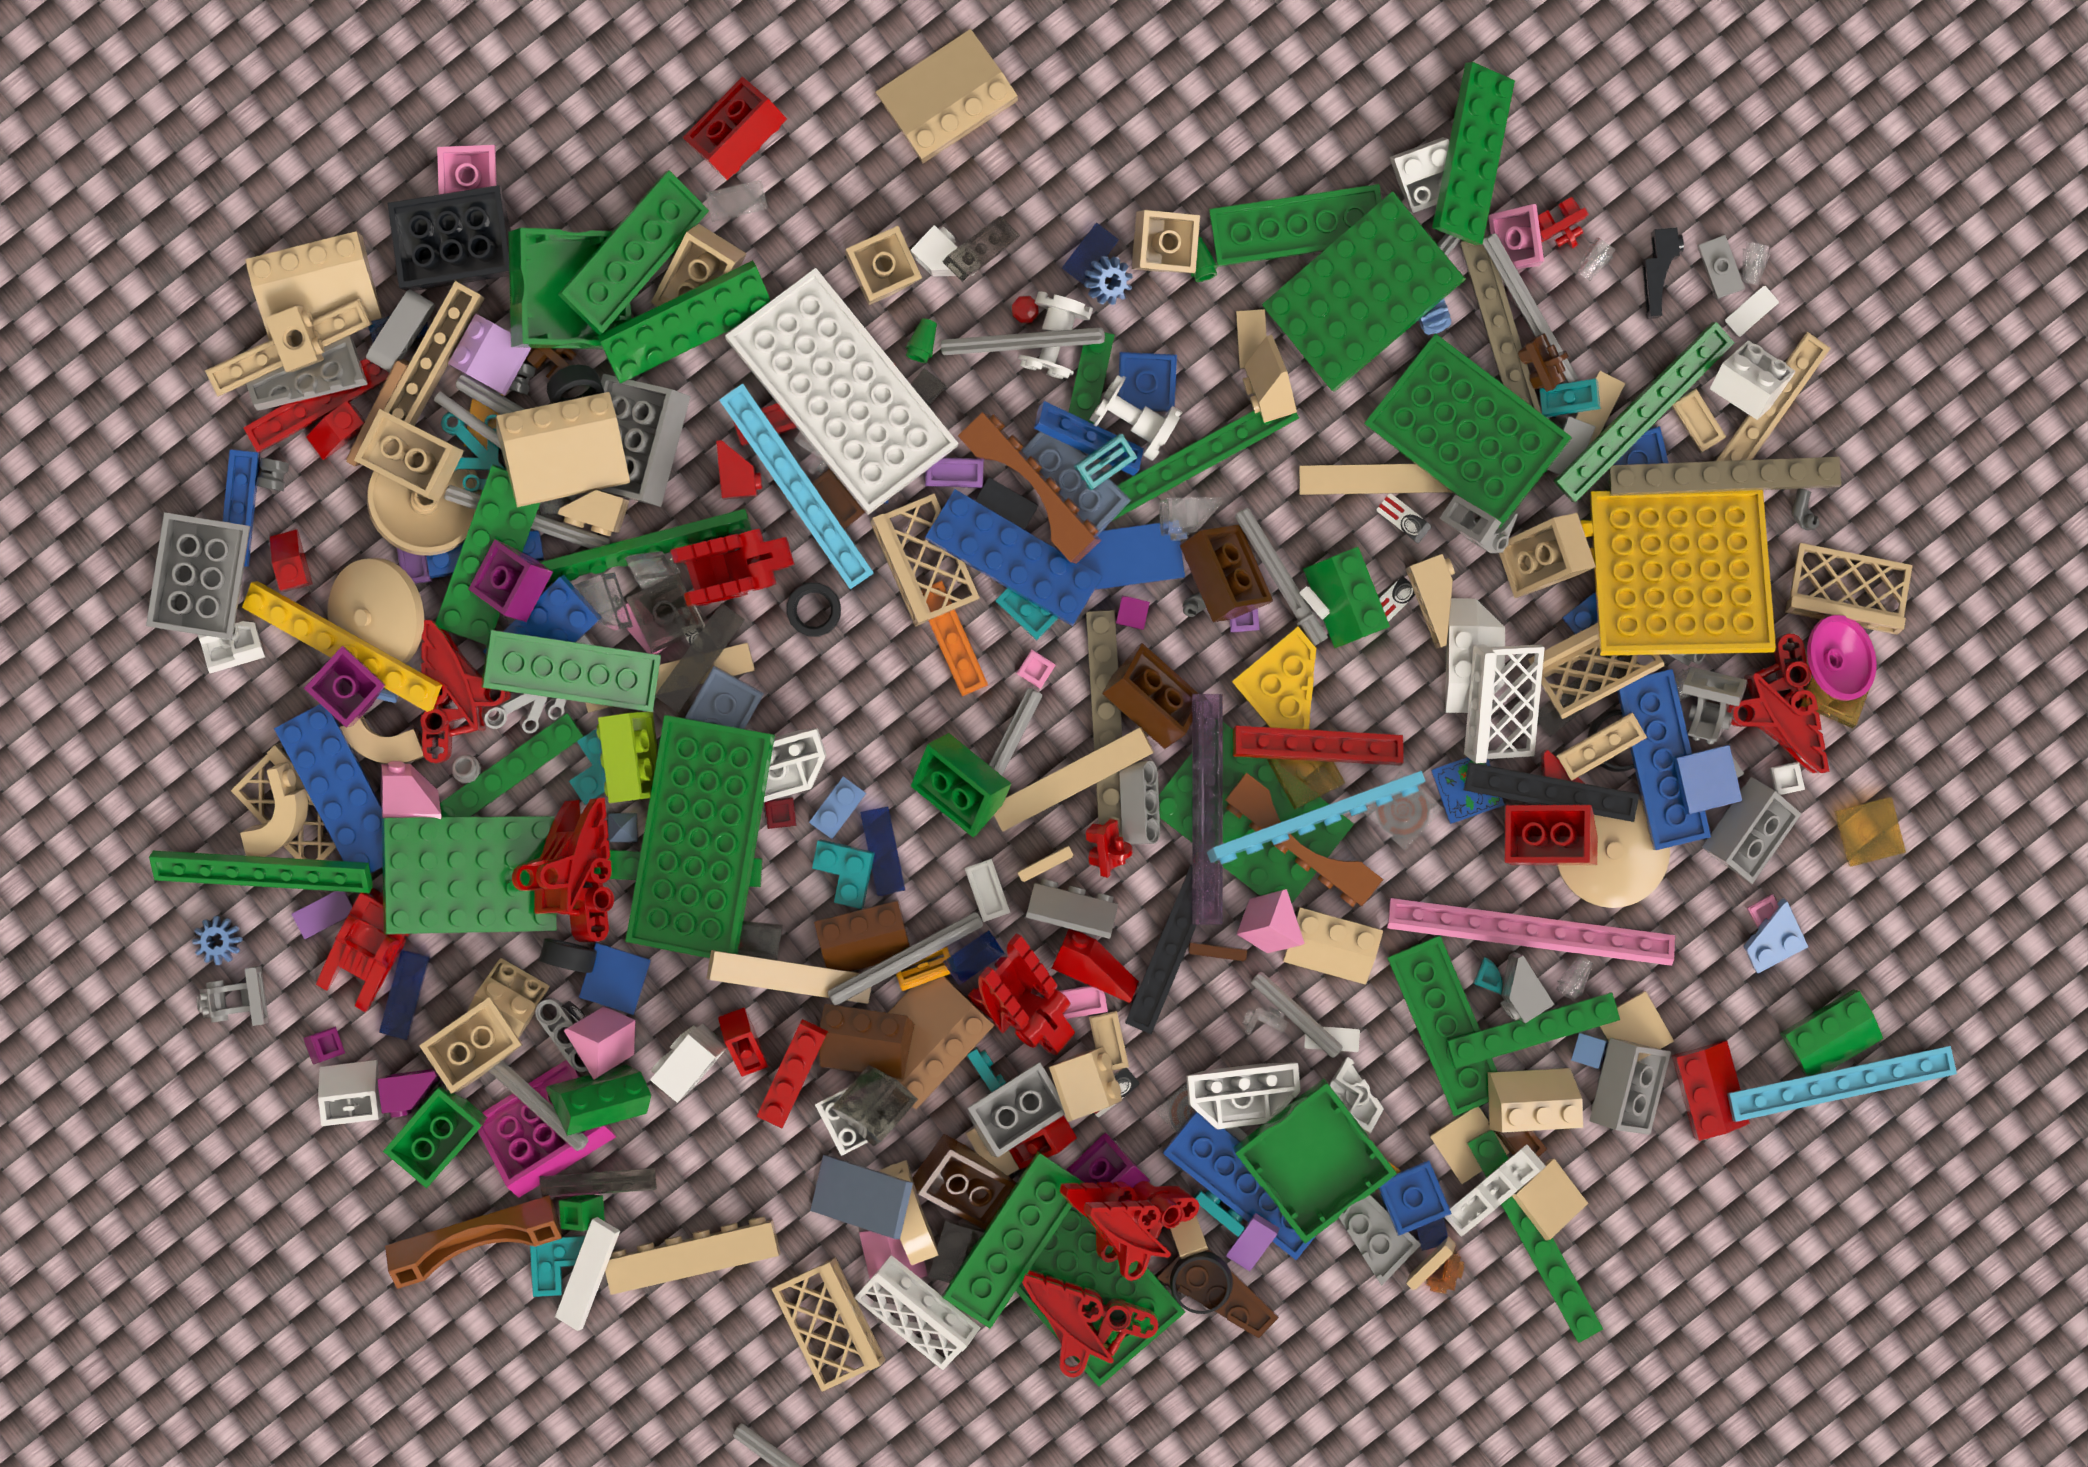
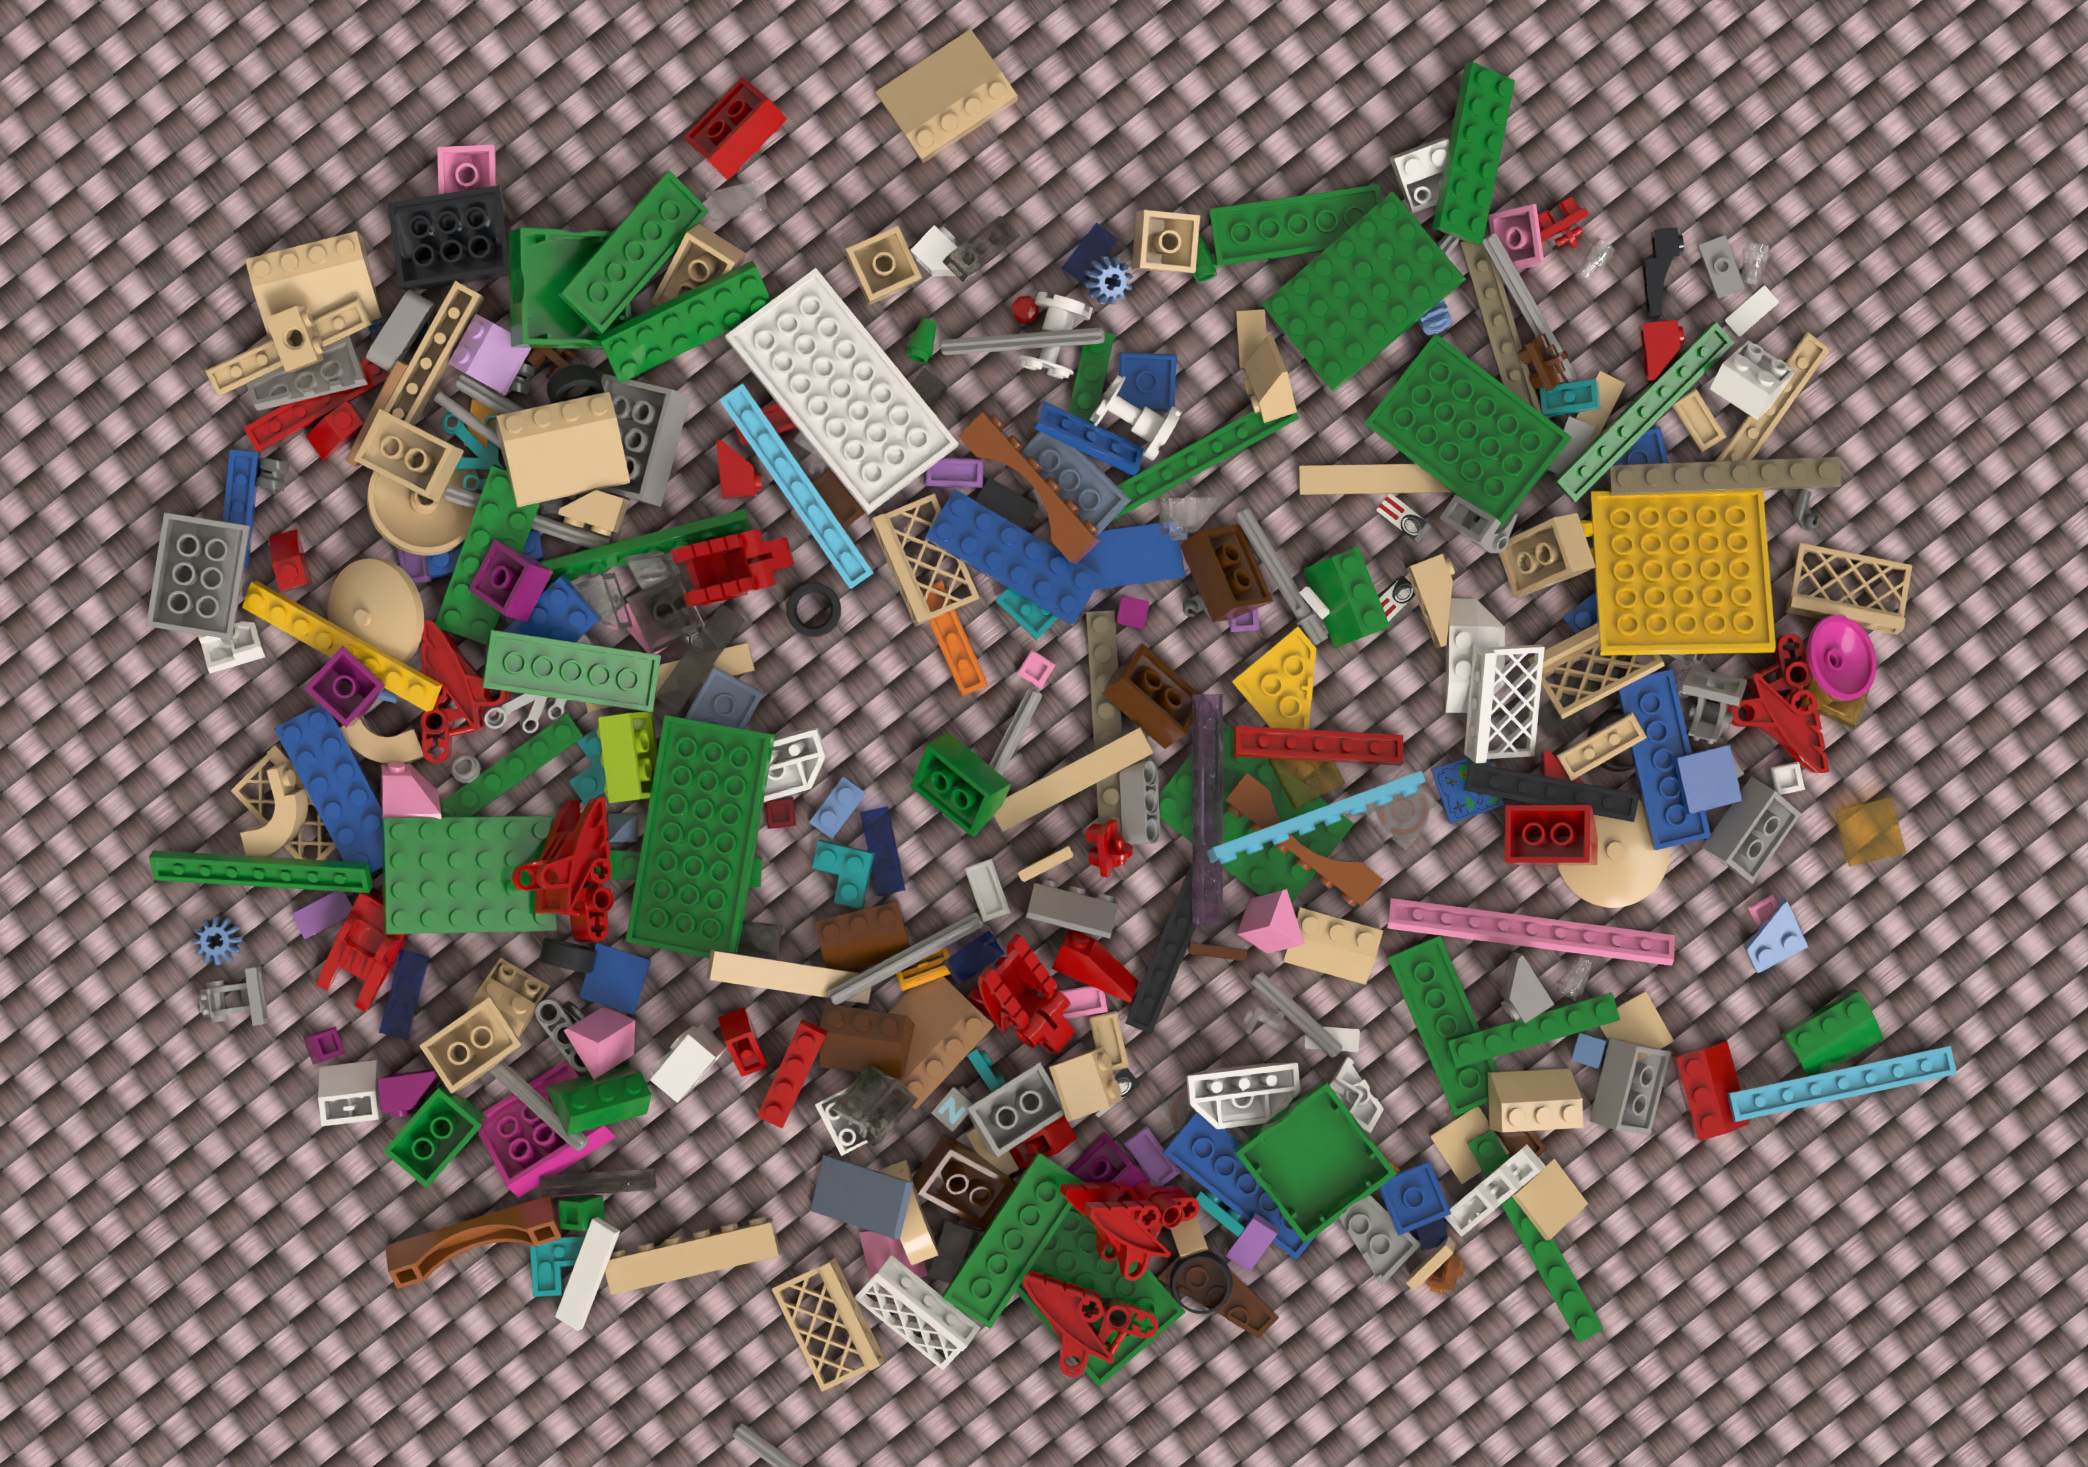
(953, 1107): none -> light grey brick
(1085, 475): teal tile -> none
(1149, 1155): none -> medium lavender tile
(1489, 976): teal tile -> none
(1659, 345): none -> red slope

